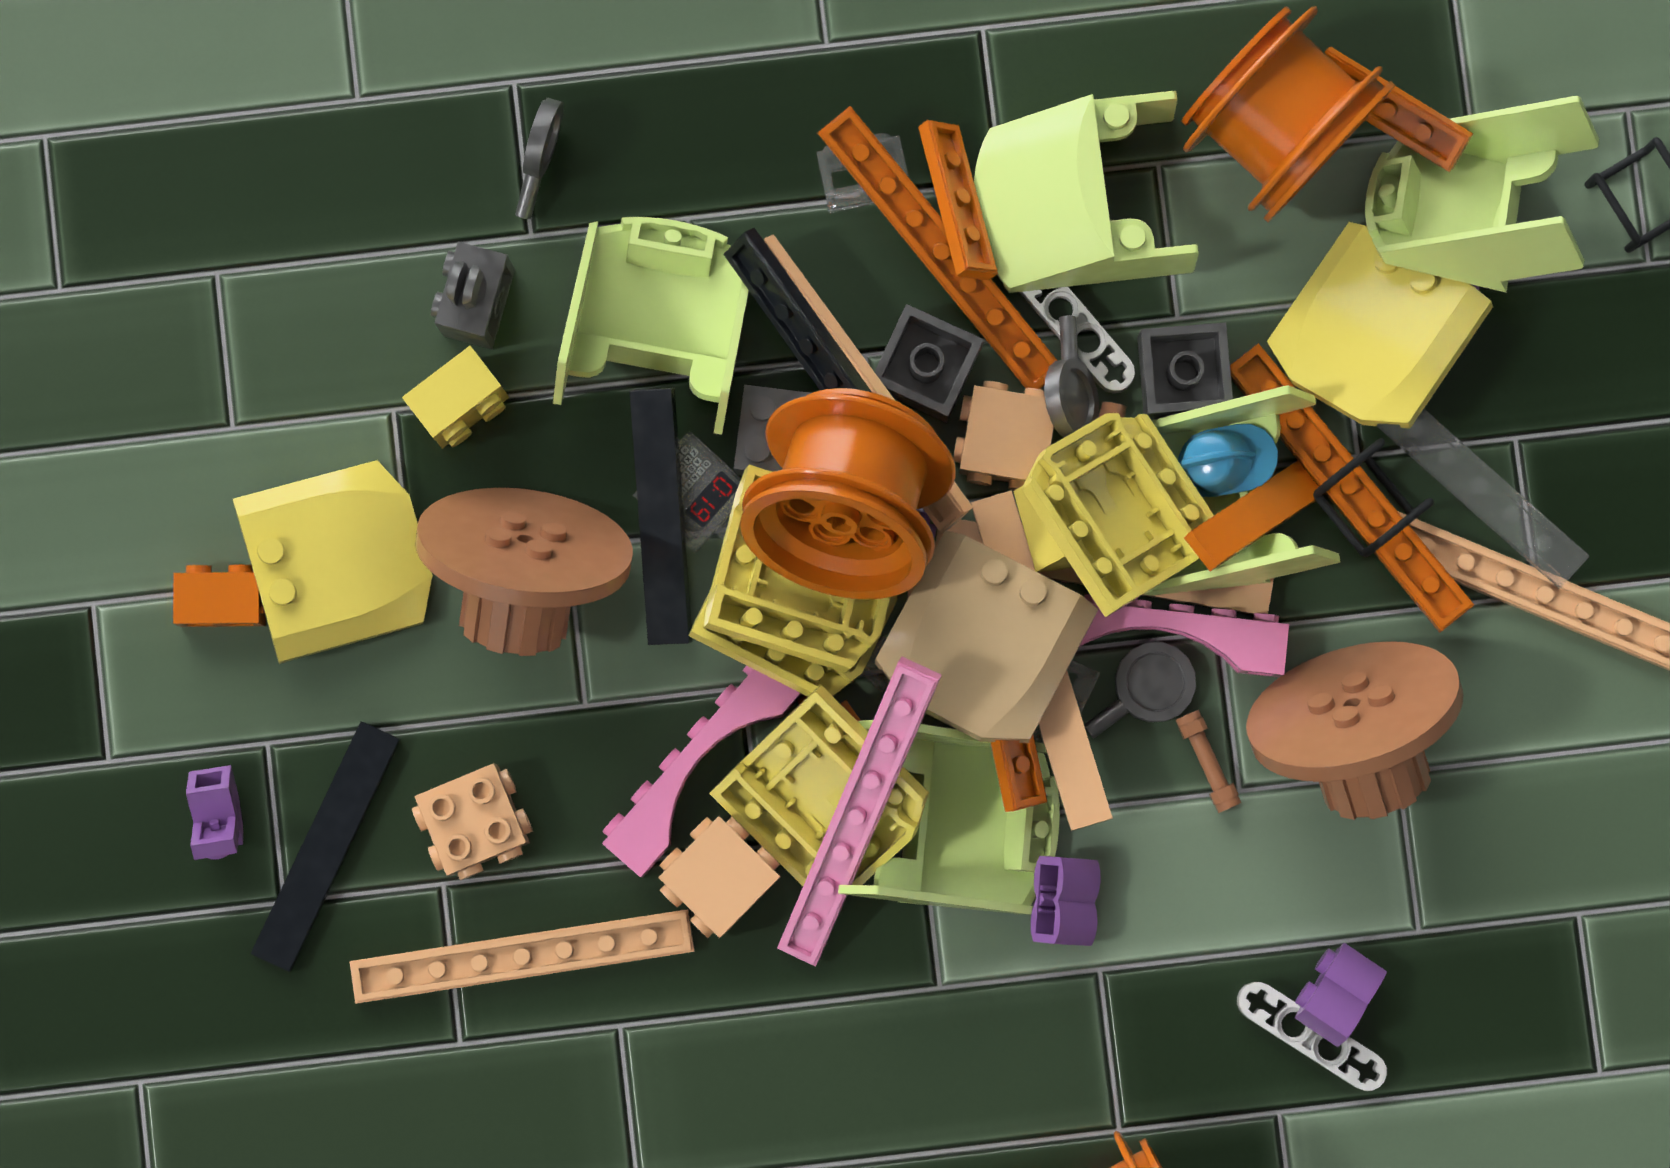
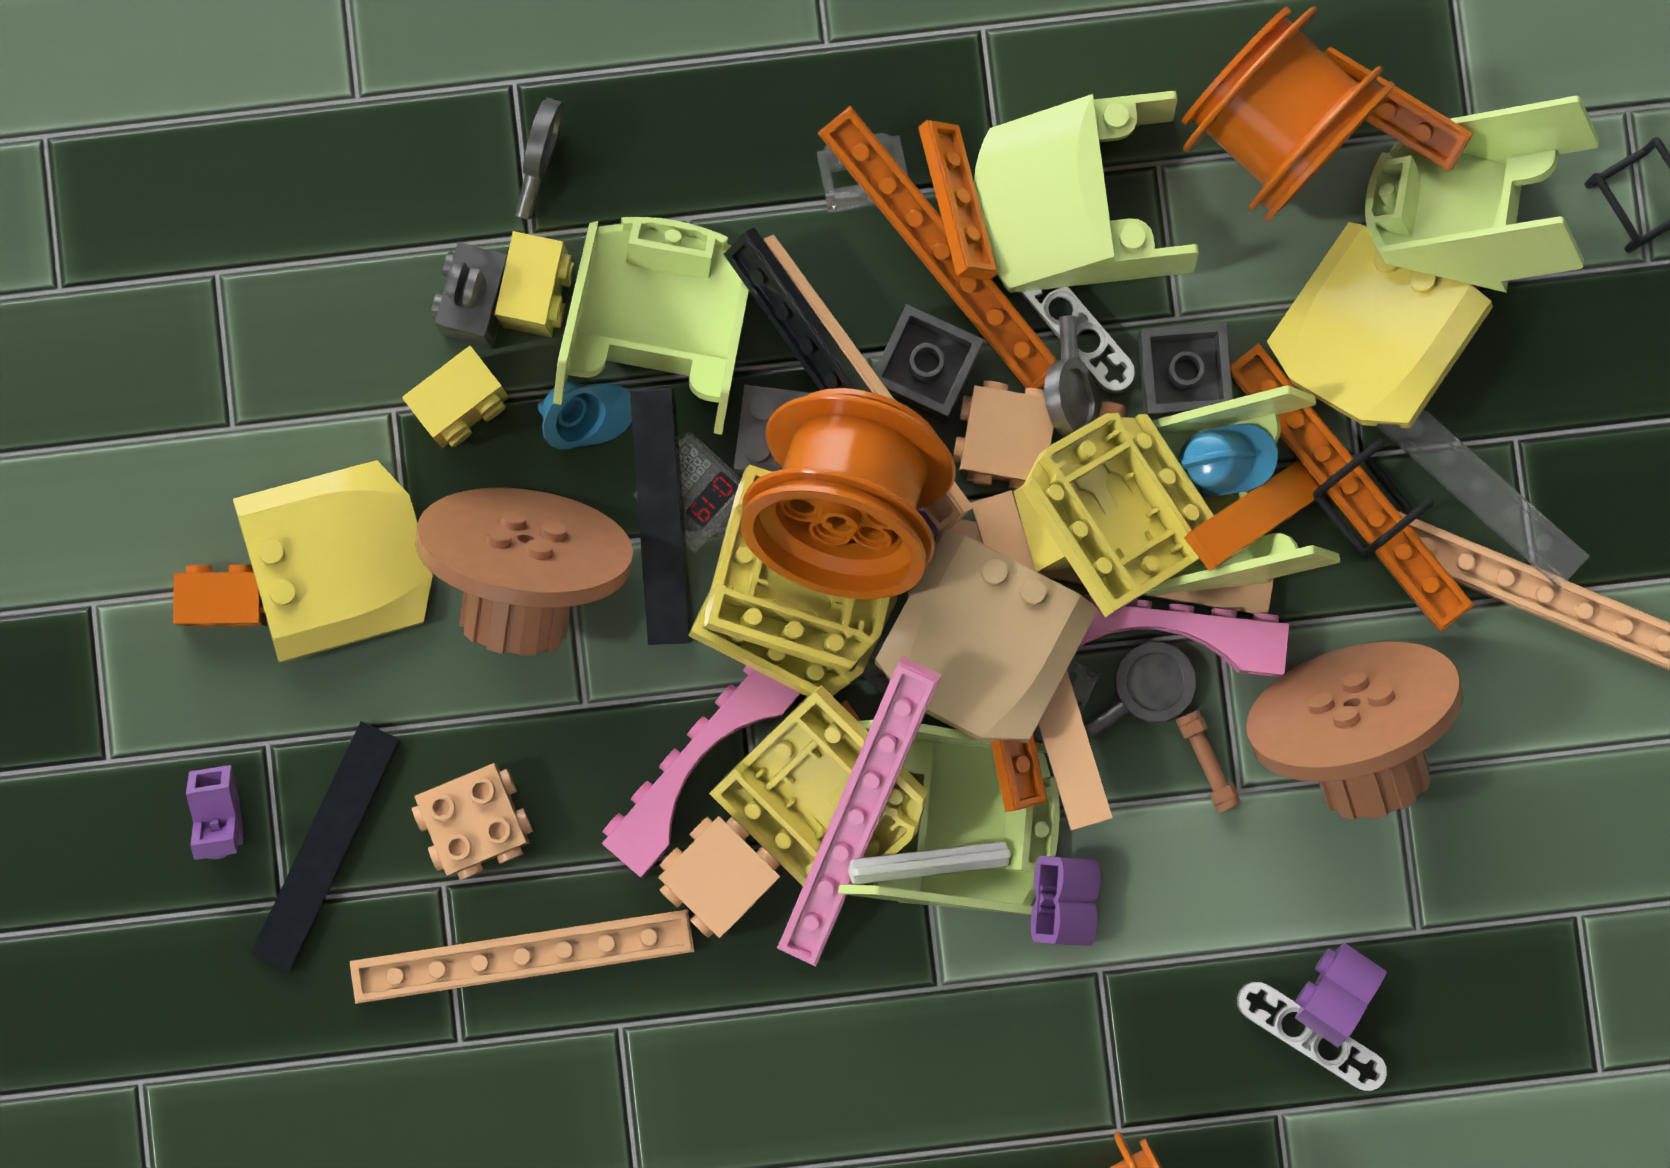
(534, 285): none -> light yellow brick
(586, 415): none -> dark azure piece
(929, 863): none -> white axle

